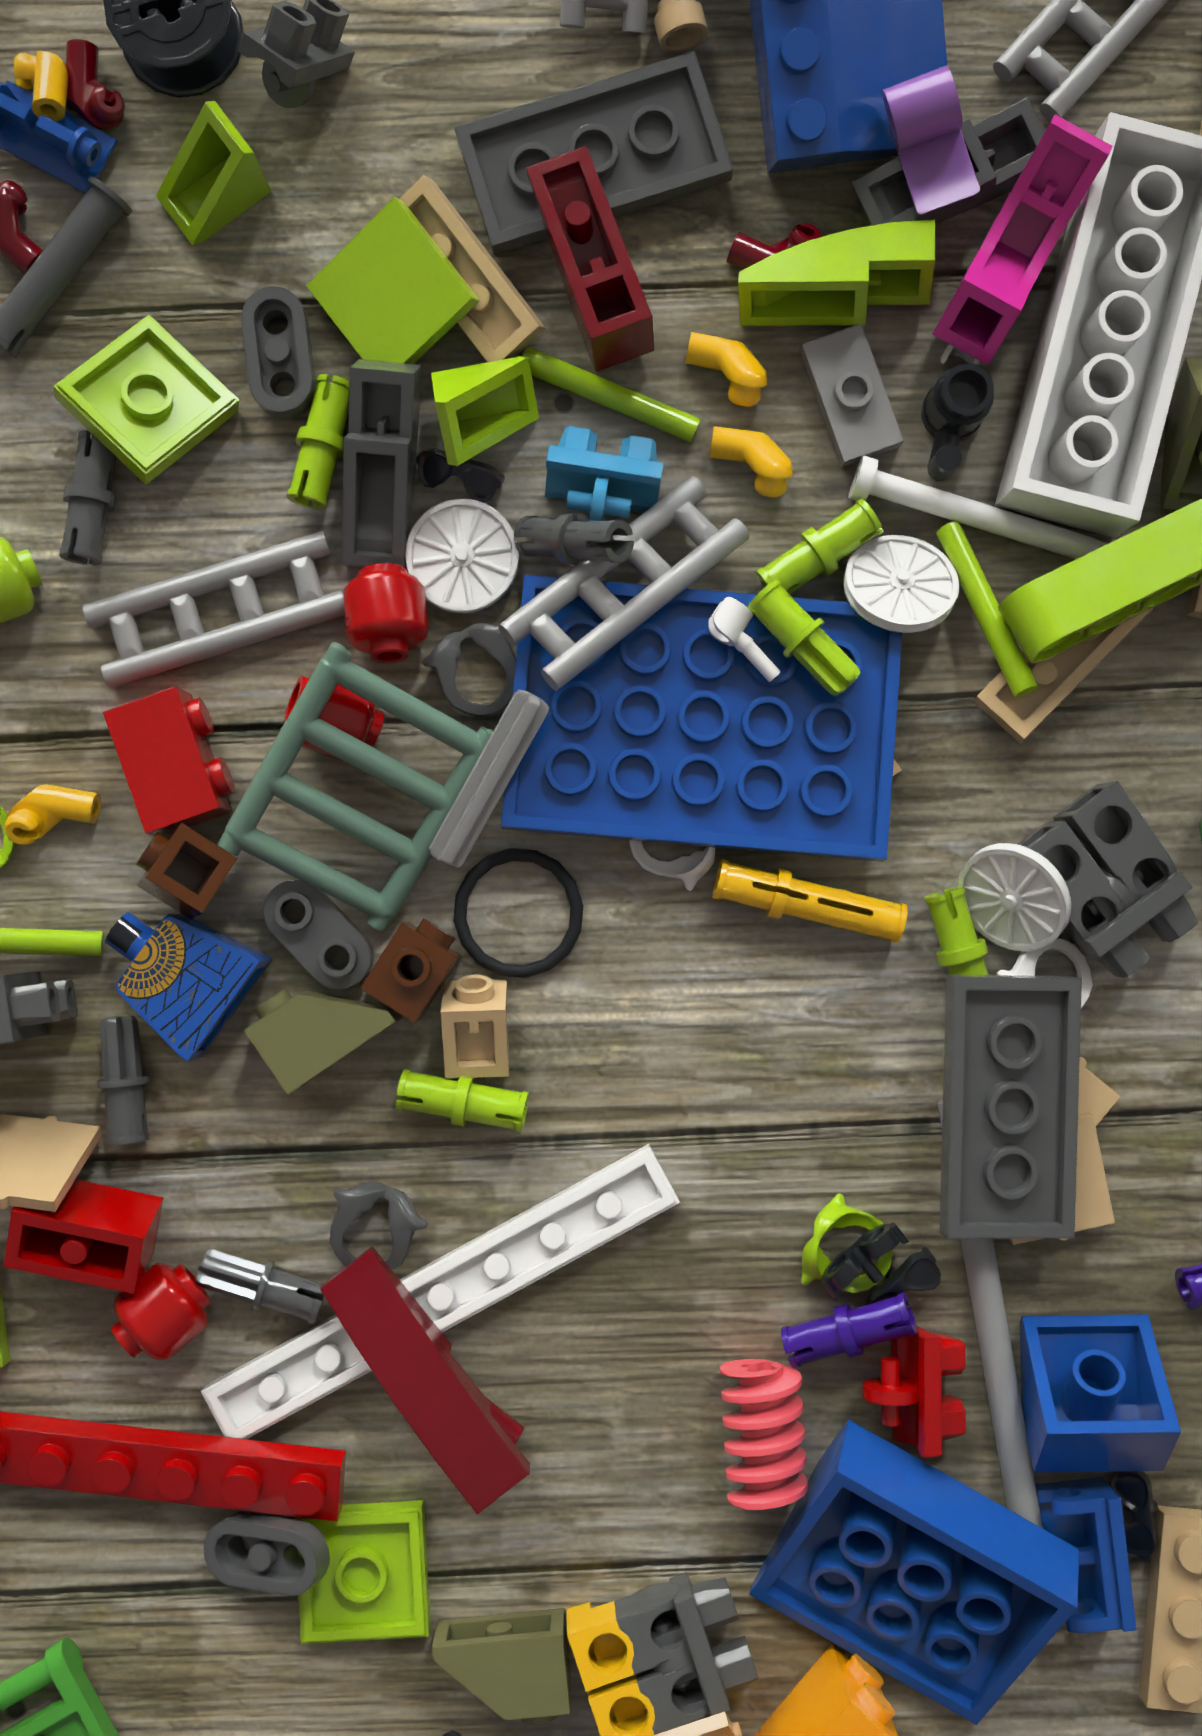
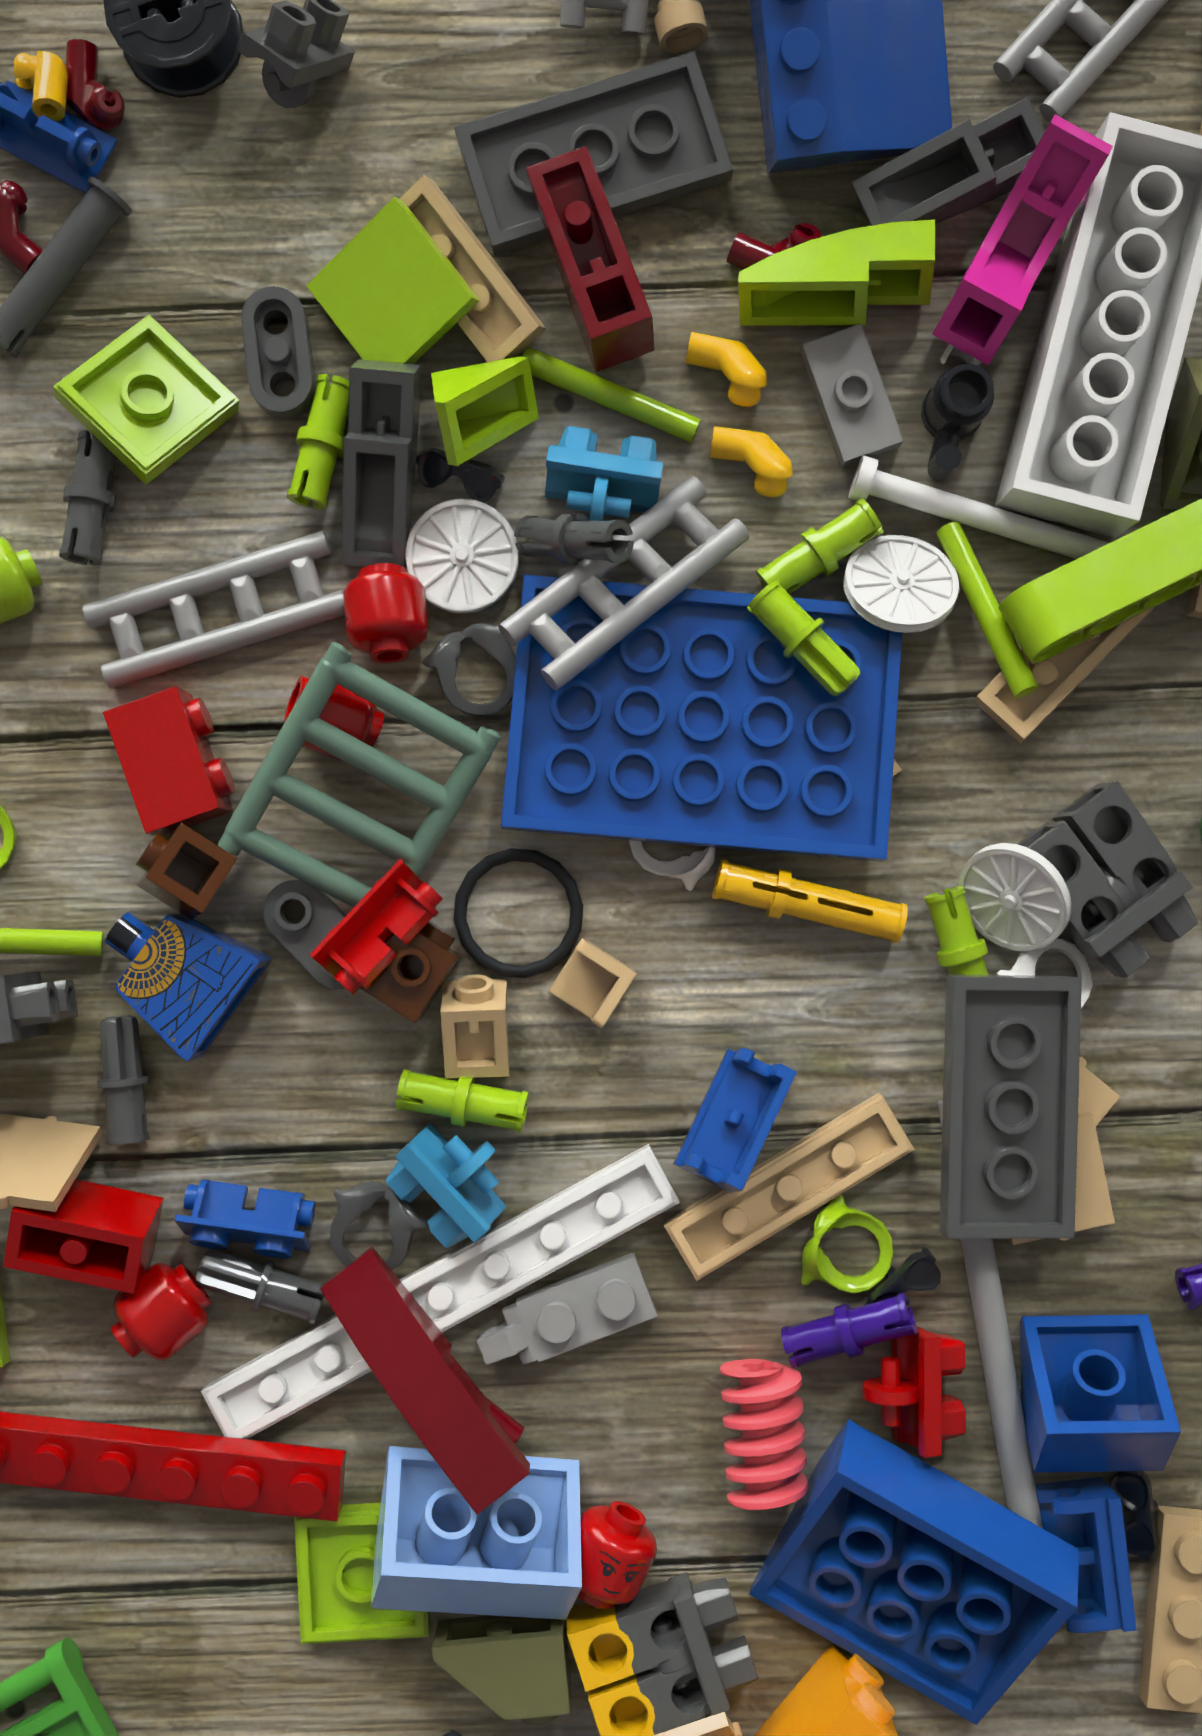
(46, 808): yellow arm -> none
(211, 177): lime slope -> none
(221, 1218): none -> blue hinge
(273, 1556): dark grey plate -> none
(313, 1032): olive slope -> none
(394, 906): none -> red hinge
(453, 1179): none -> dark azure hips
(489, 778): light grey axle -> none
(504, 1562): none -> light blue slope
(571, 1313): none -> light grey hinge
(592, 982): none -> tan panel
(614, 1554): none -> red head
(728, 626): white hand -> none
(734, 1119): none -> blue hinge
(789, 1186): none -> tan tile
(860, 1255): black piece -> none
(929, 140): medium lavender panel -> none

